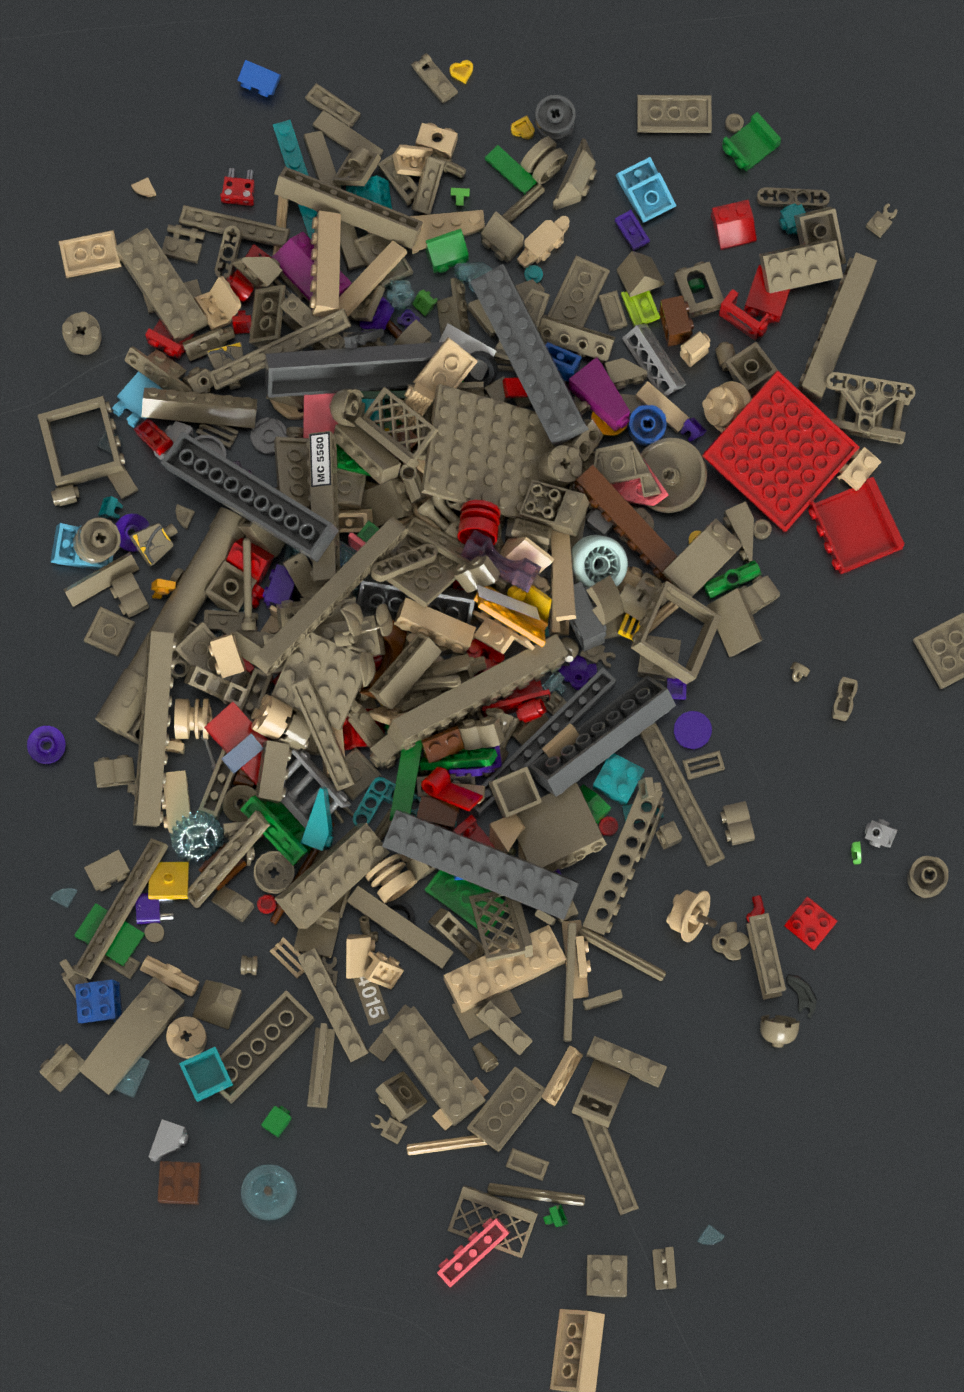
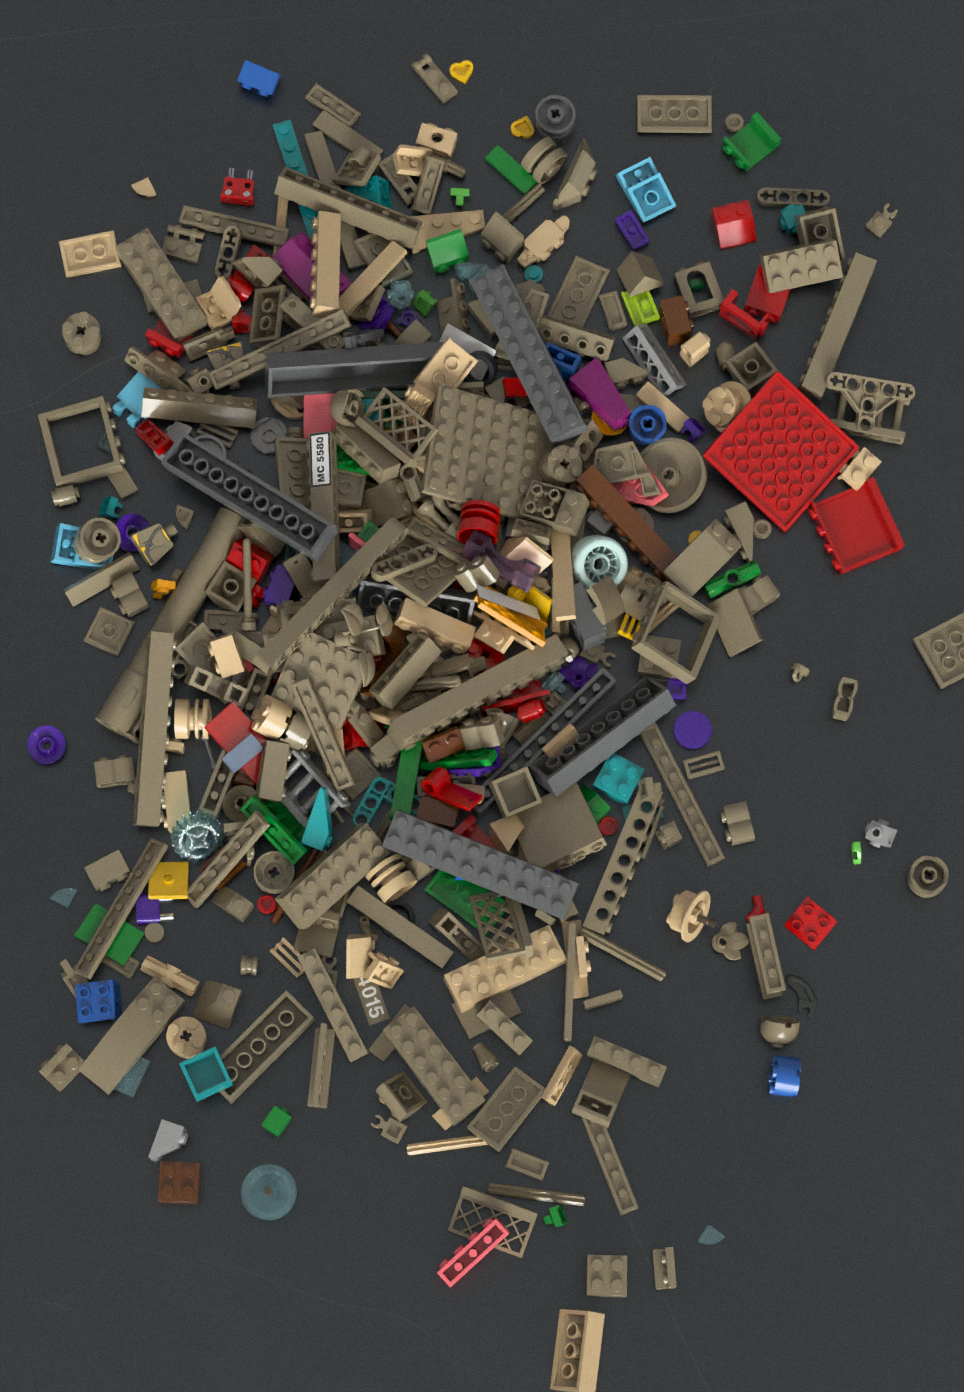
(784, 1076): none -> blue brick

